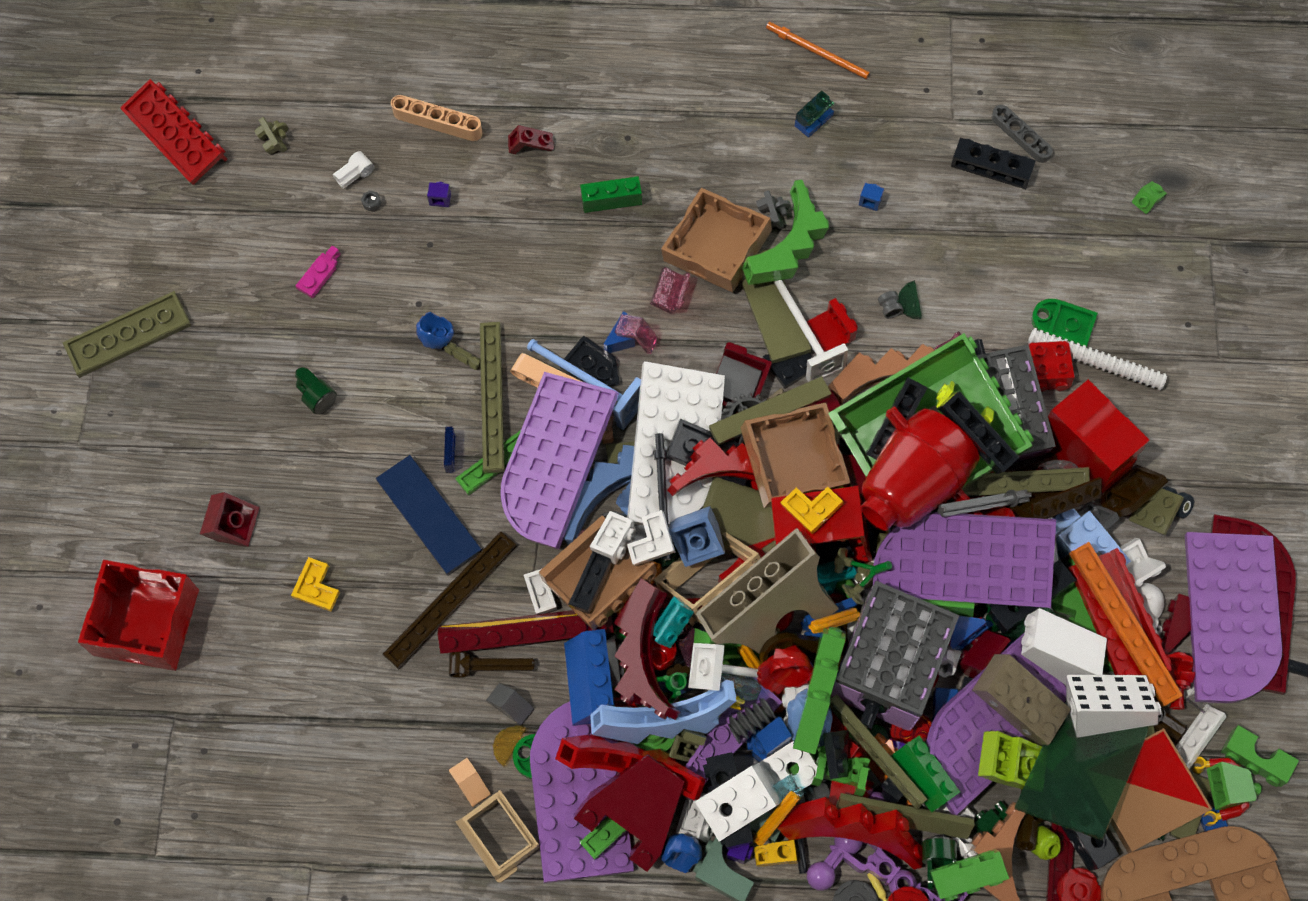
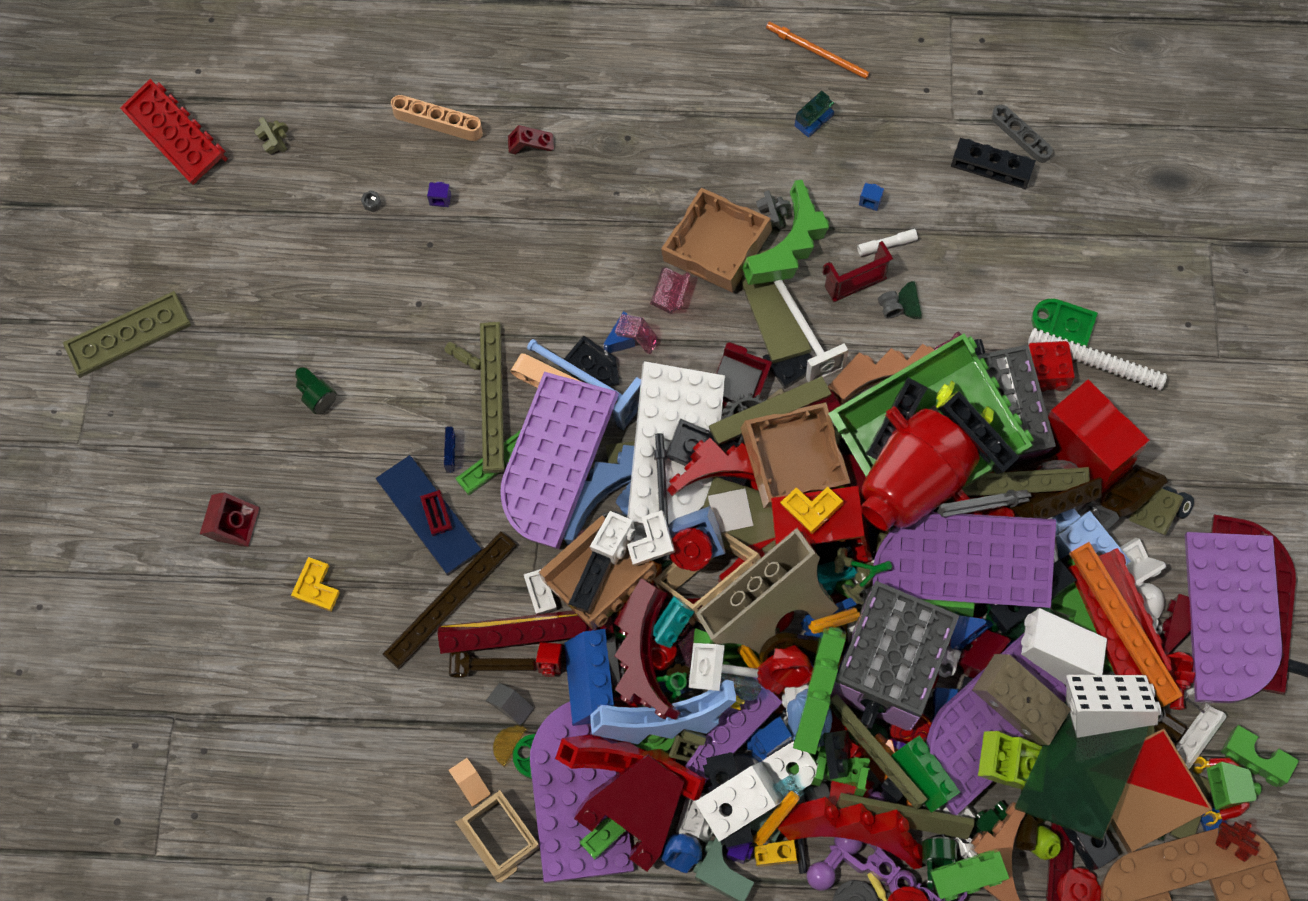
(139, 615): red tile -> none
(319, 273): dark pink hinge -> none
(357, 166): white piece -> none
(434, 331): blue hair -> none
(440, 529): none -> dark red tile
(549, 659): none -> red slope
(608, 435): nougat hand -> none
(611, 194): green brick -> none
(692, 549): none -> red tile
(731, 510): none -> white sticker
(751, 720): dark grey piece -> none
(833, 326): red bracket -> none
(857, 279): none -> dark red piece
(898, 239): none -> white piece
(1149, 196): bright green bracket -> none
(1240, 836): none -> clear red hips

